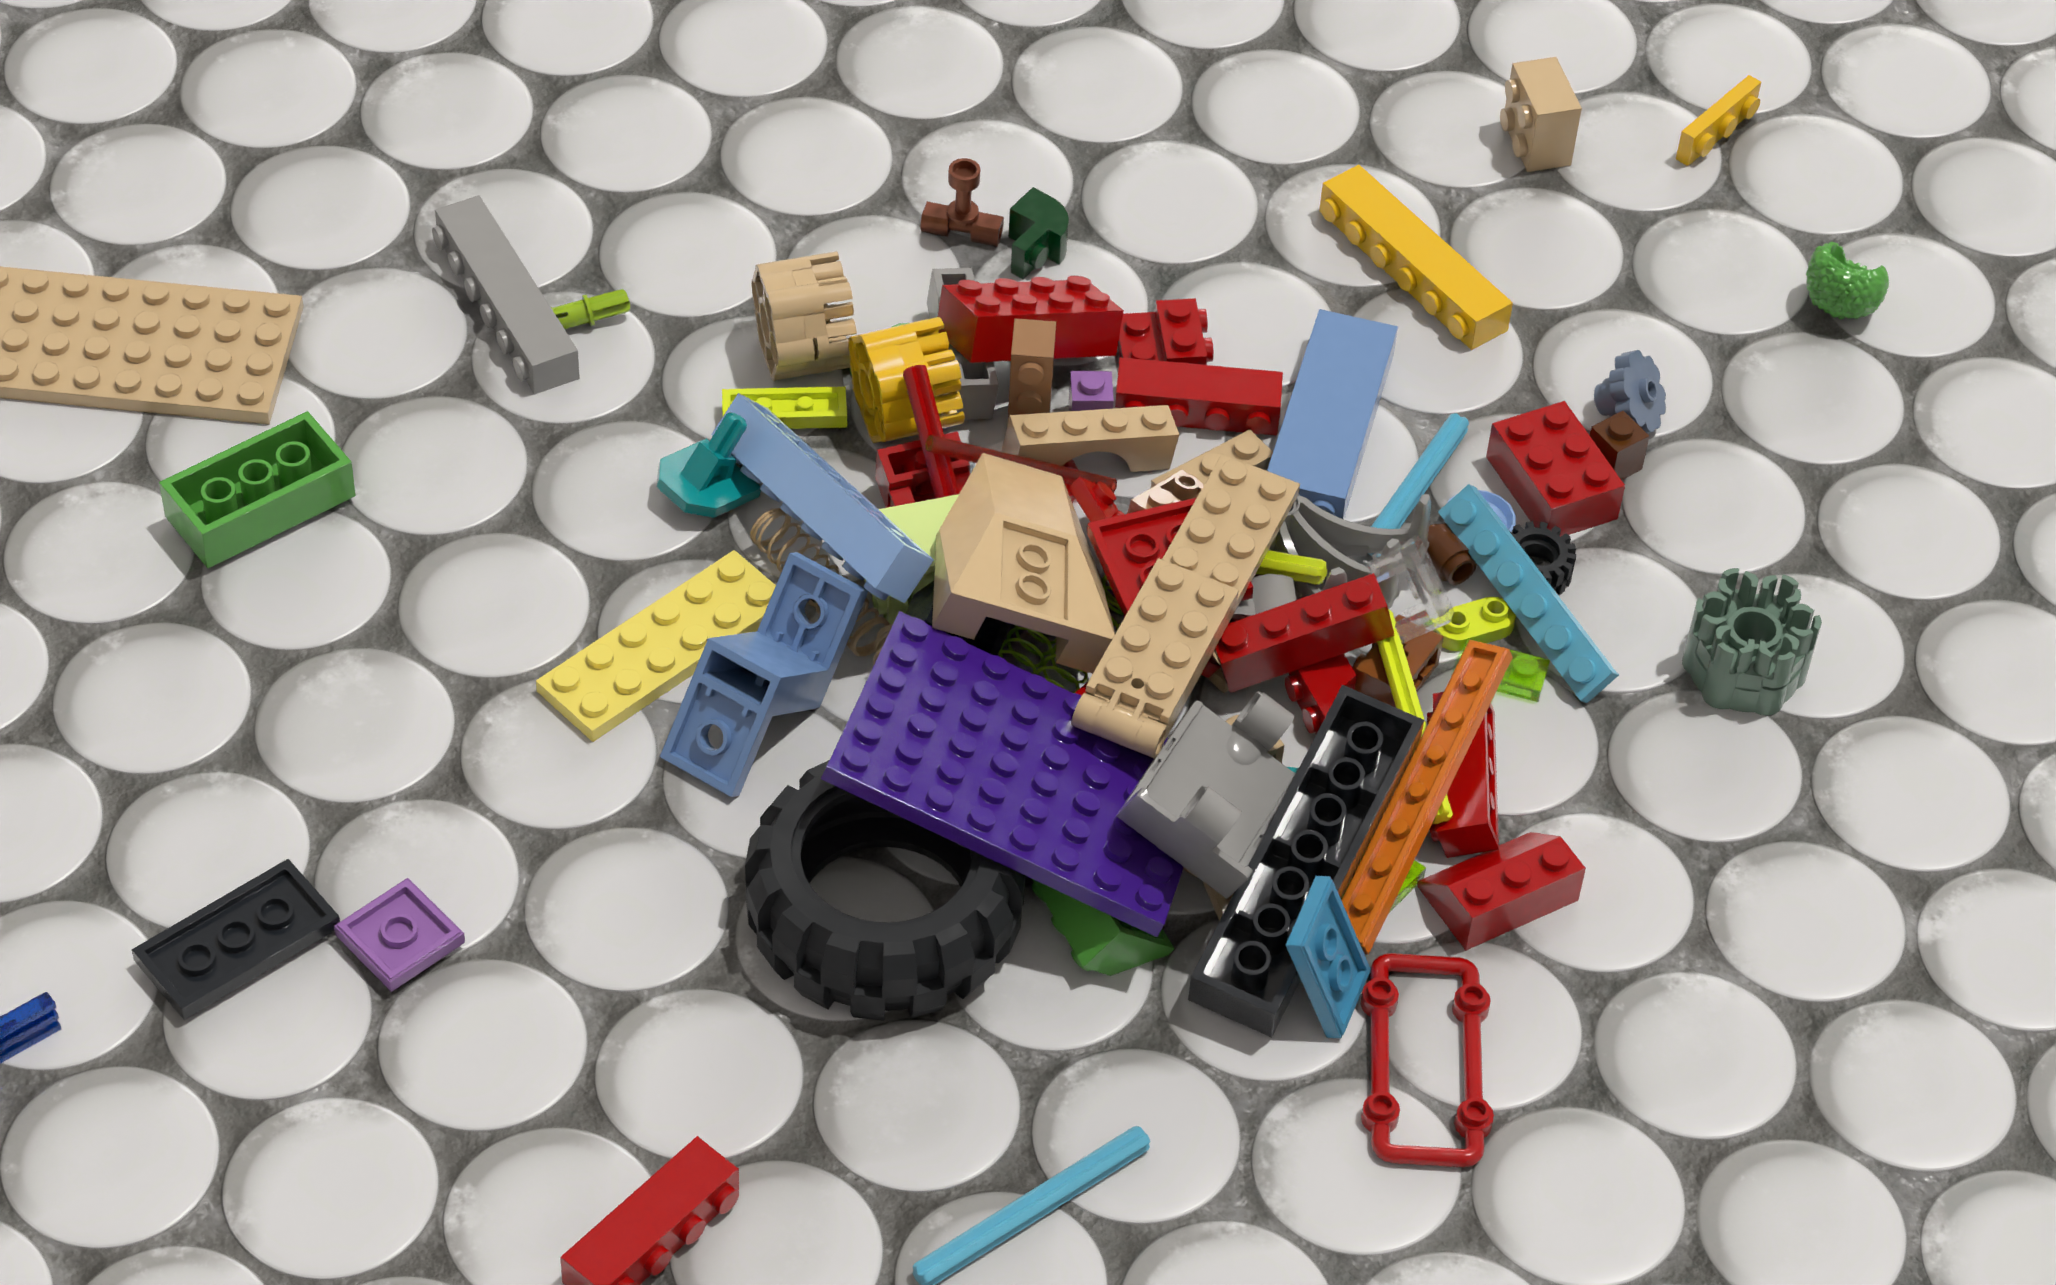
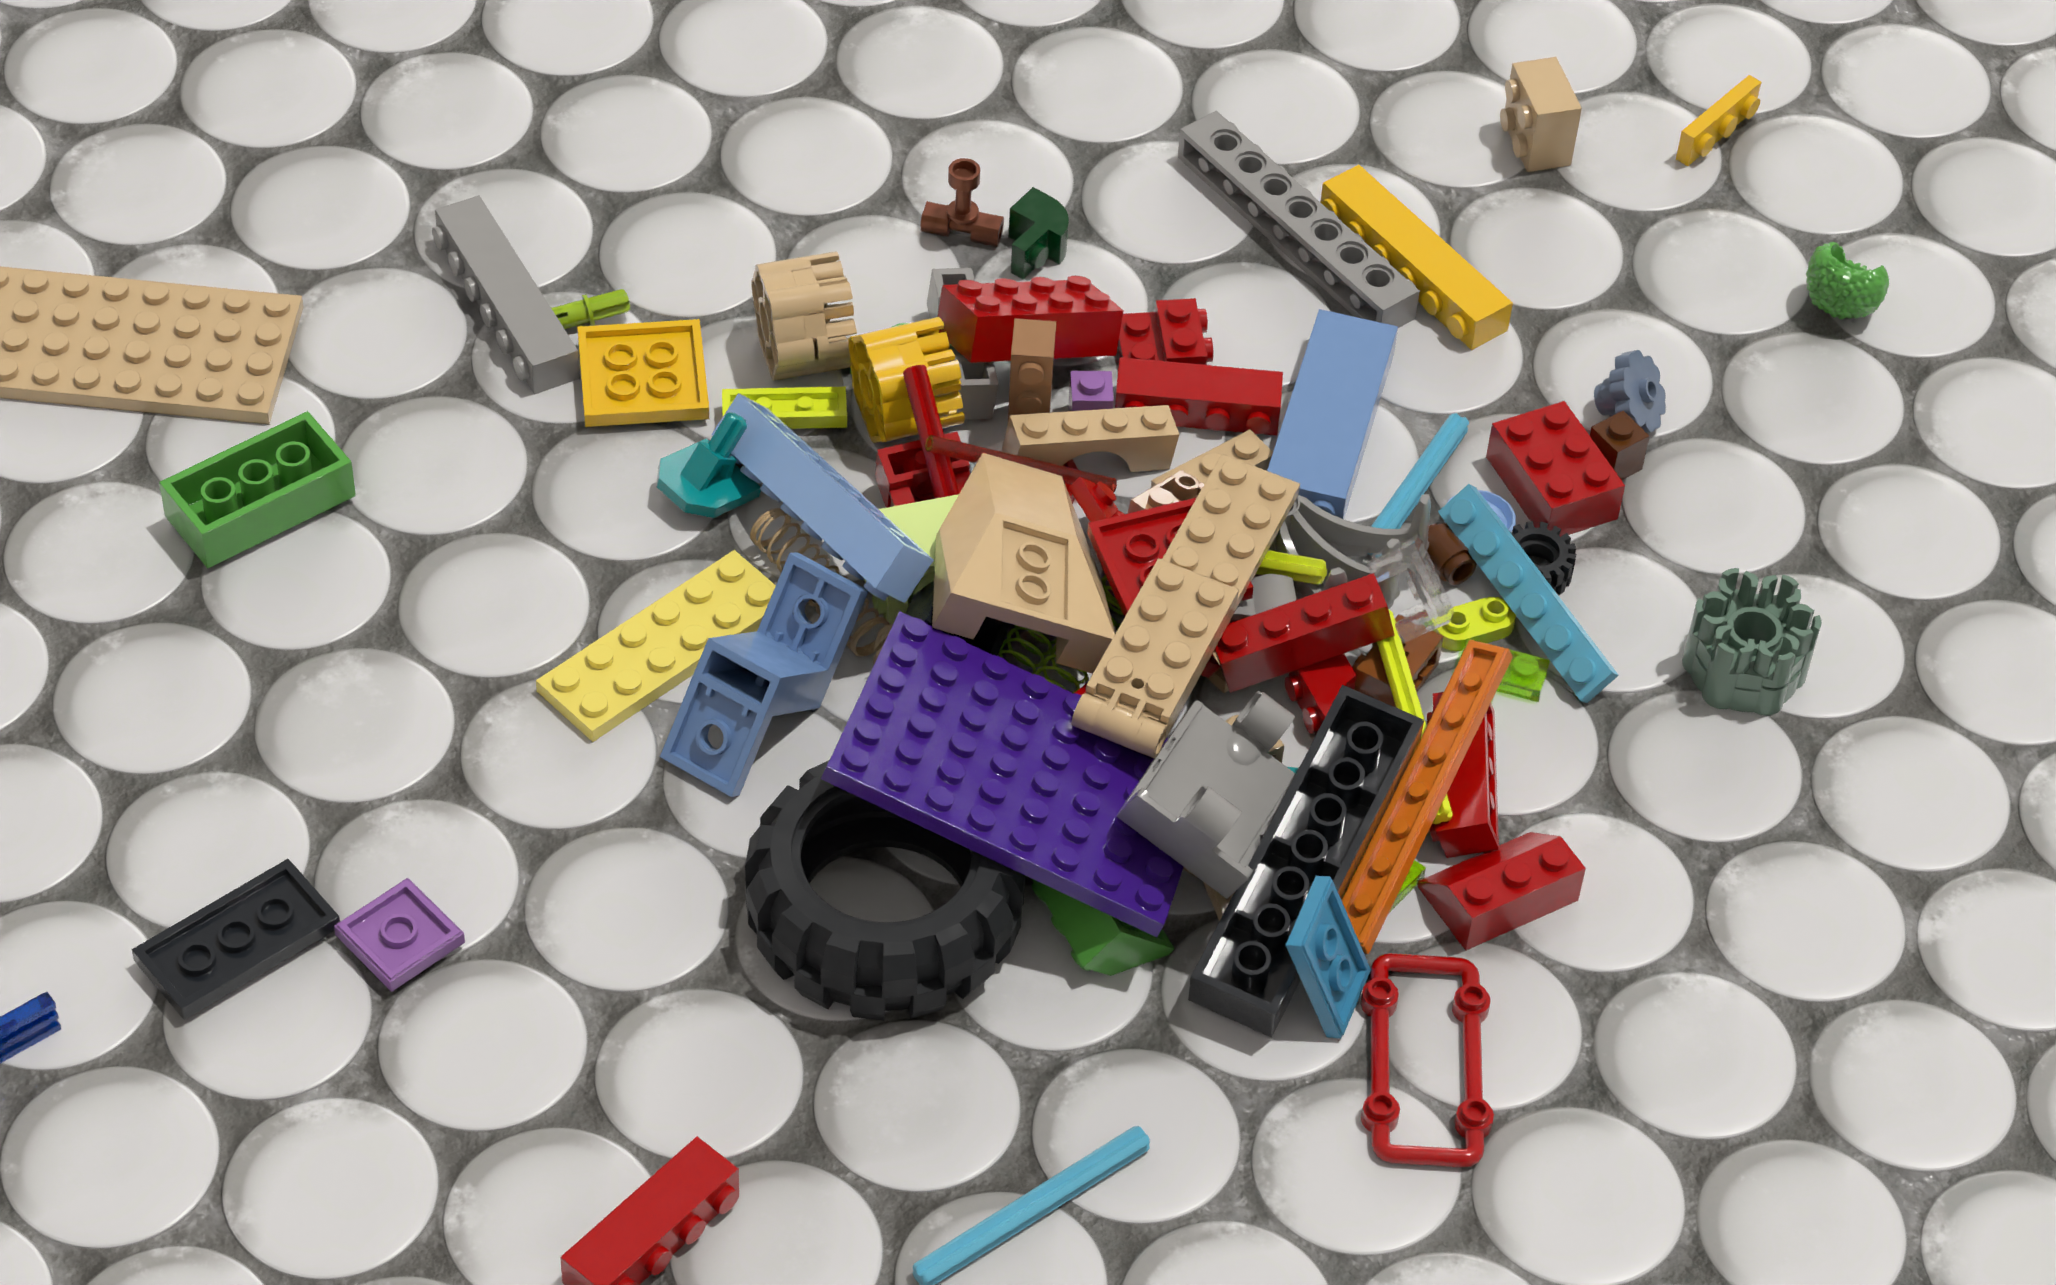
(643, 373): none -> yellow plate
(1297, 222): none -> light grey brick

